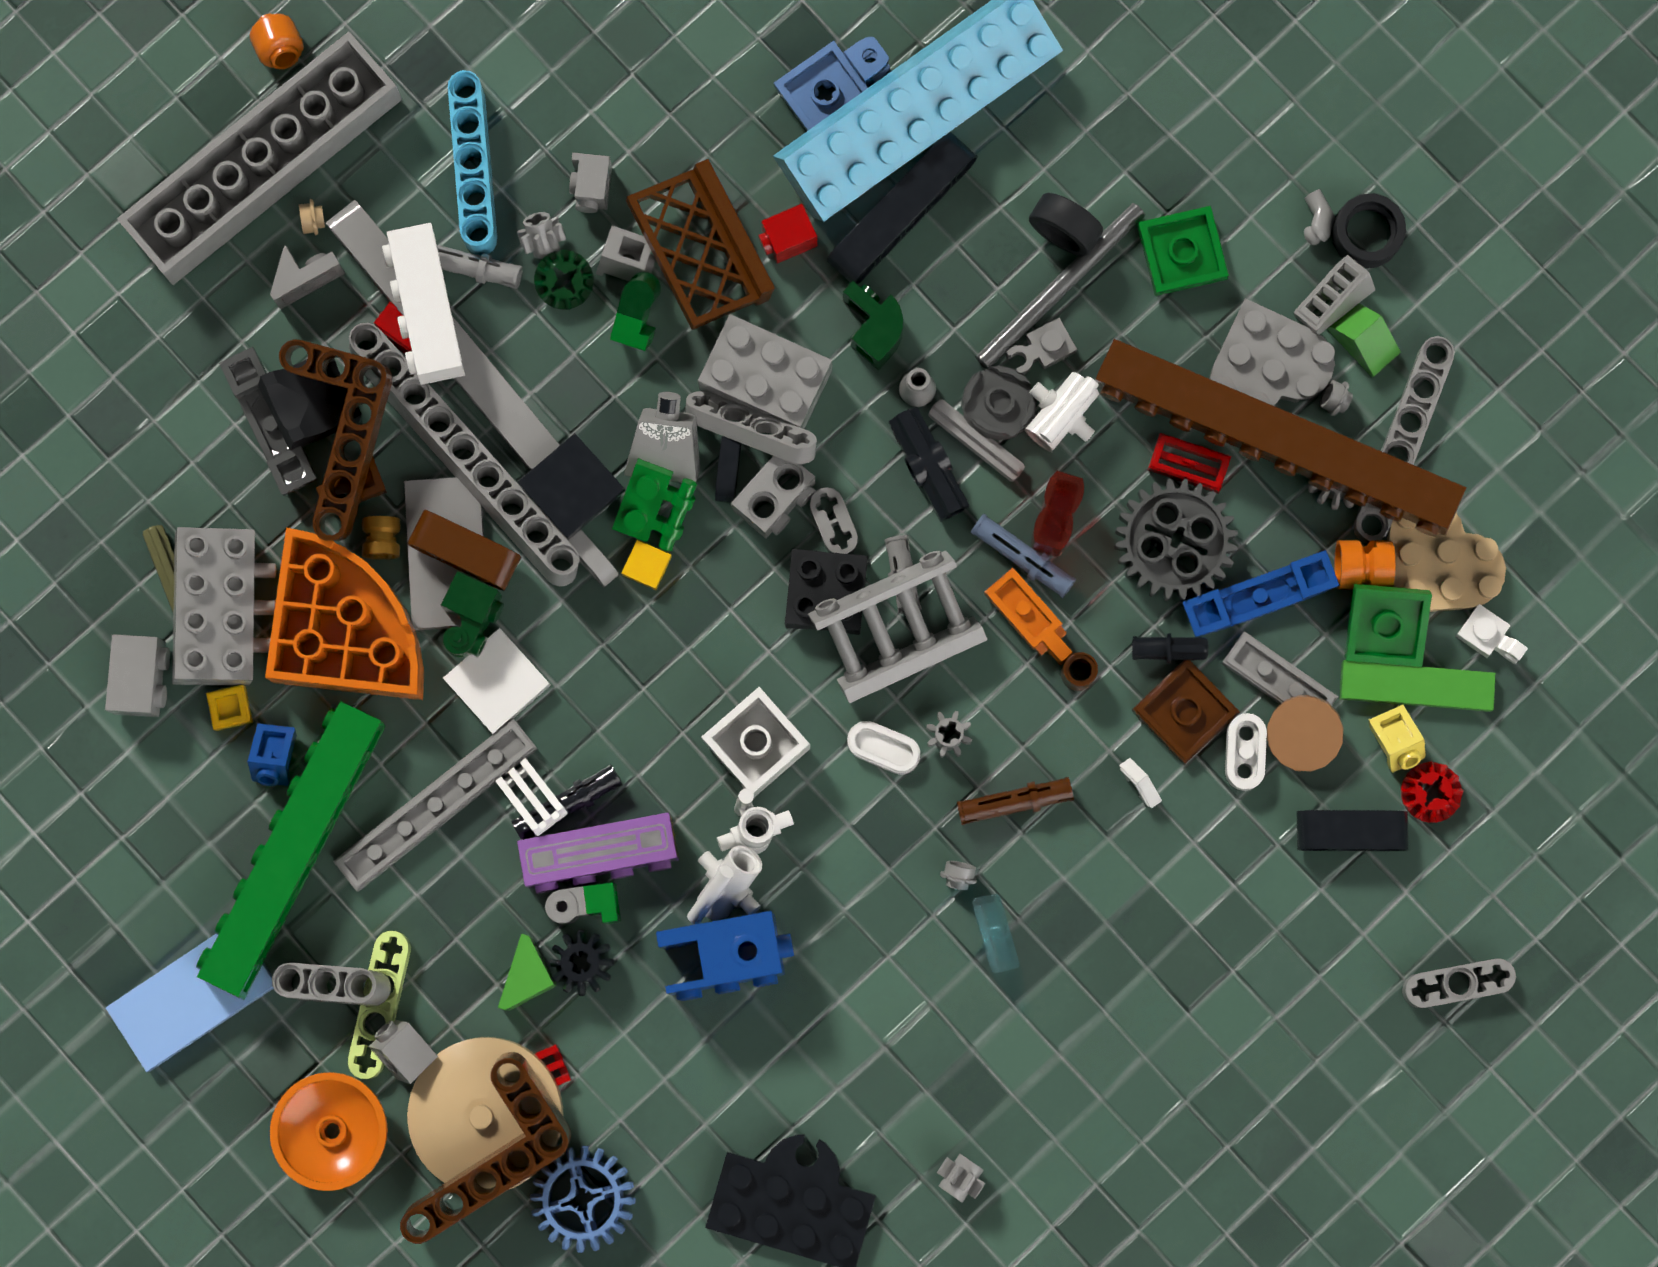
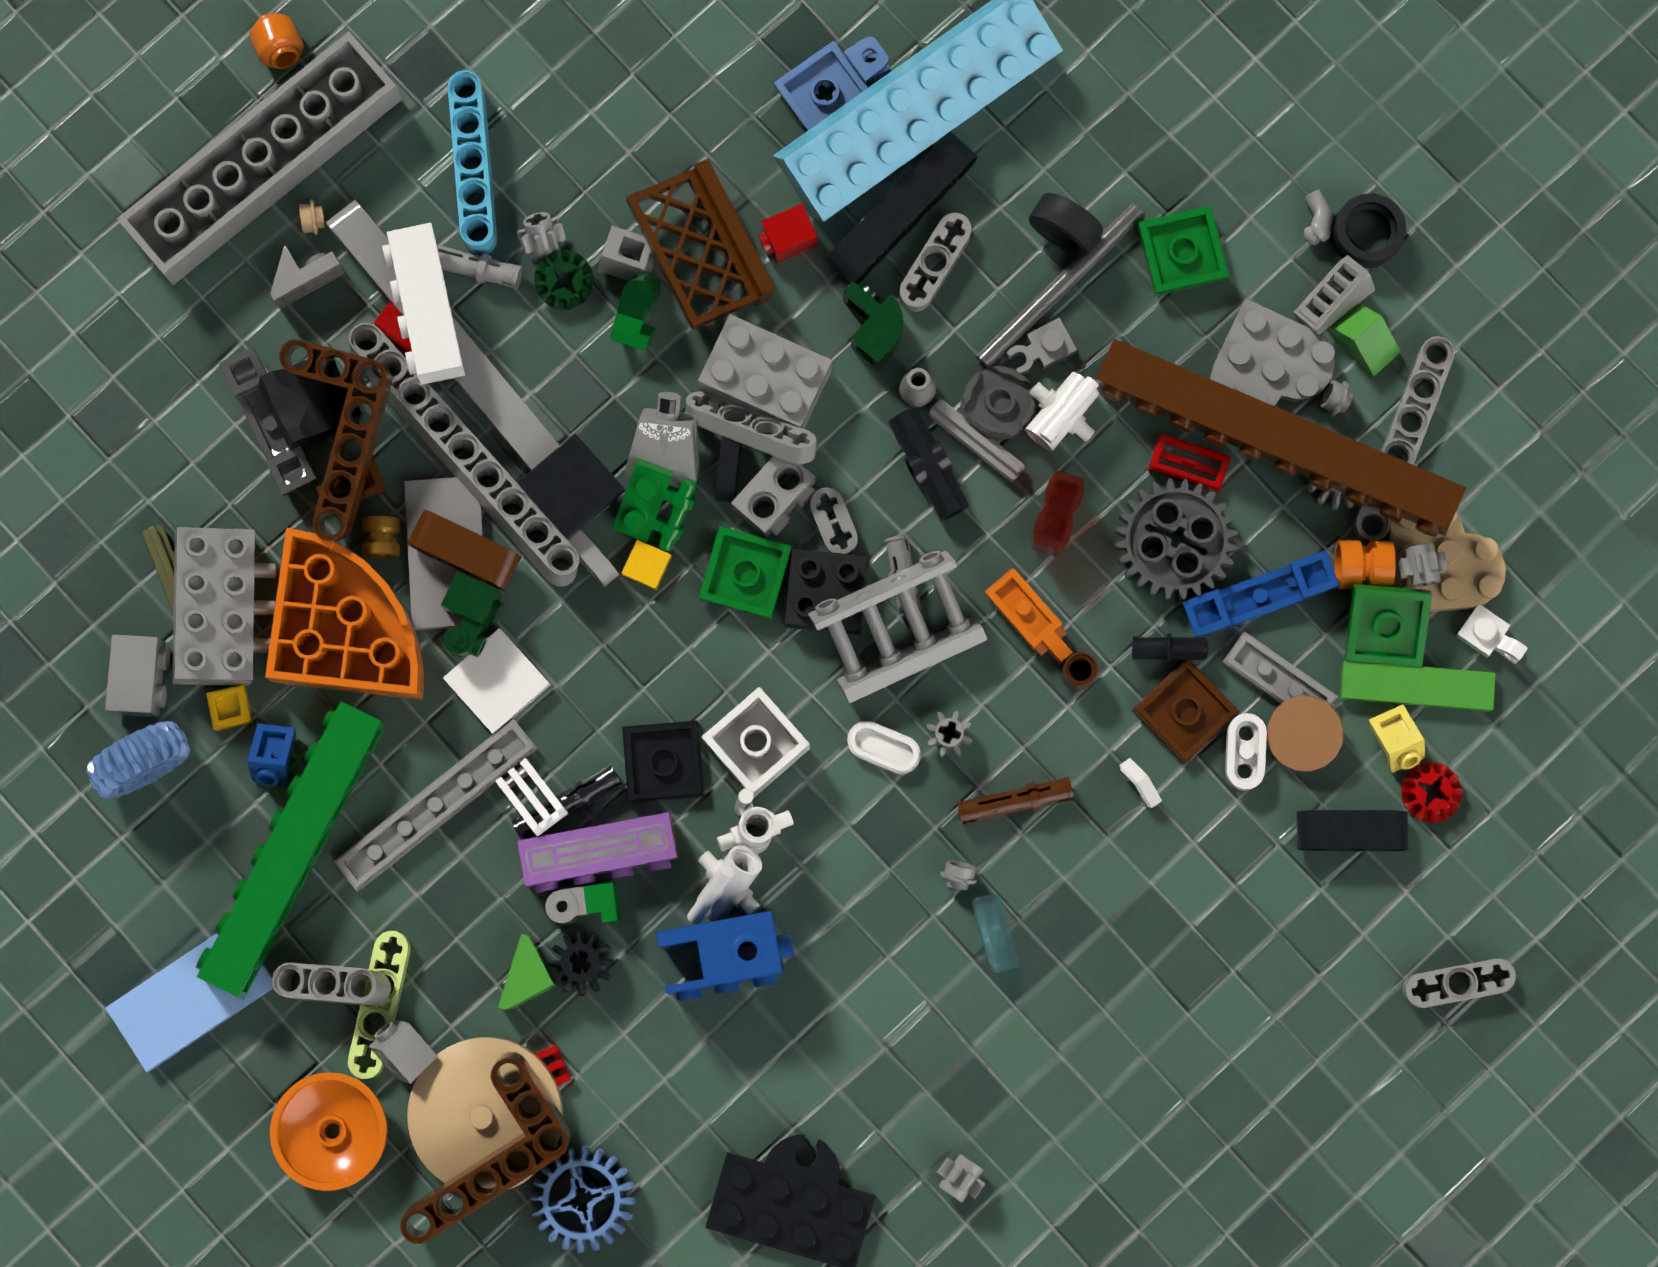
(138, 759): none -> medium blue gear
(591, 181): light grey brick -> none
(663, 761): none -> black tile
(745, 573): none -> green plate
(913, 279): none -> light grey beam
(1059, 583): sand blue pin -> none
(1422, 565): none -> light grey gear

